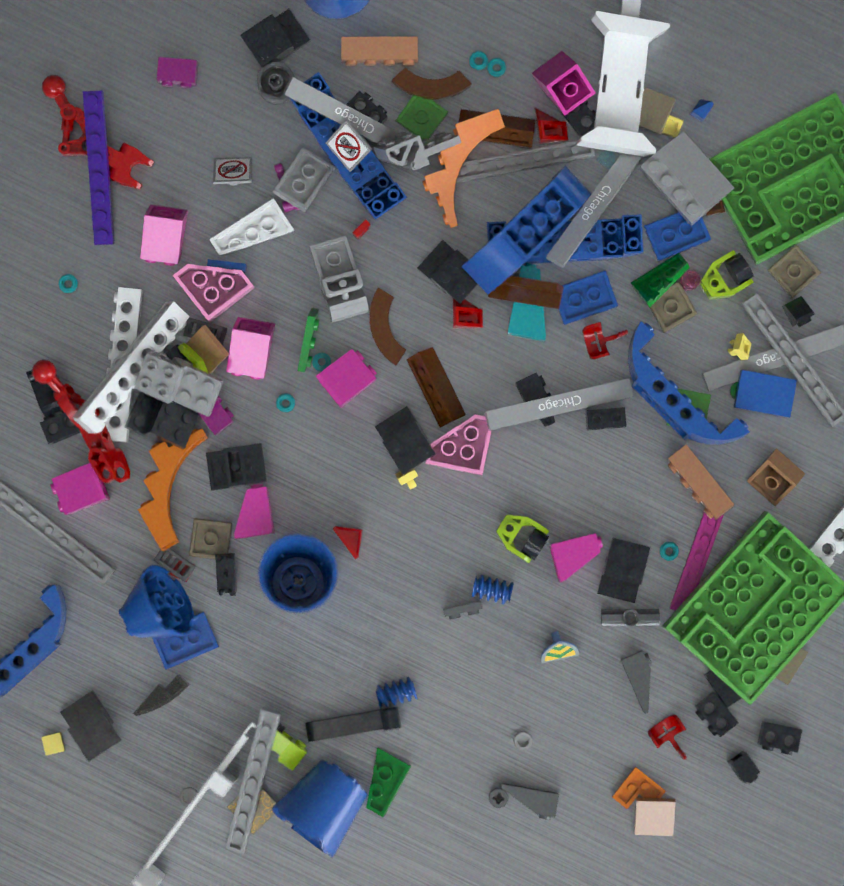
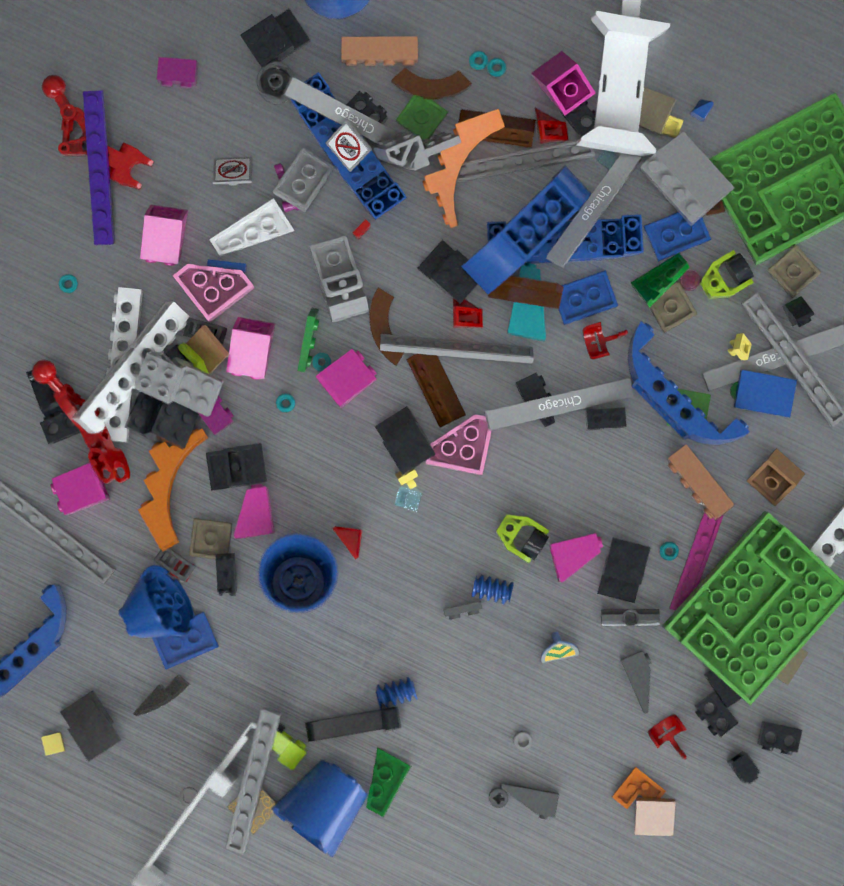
(408, 499): none -> clear light blue slope
(456, 348): none -> light grey tile

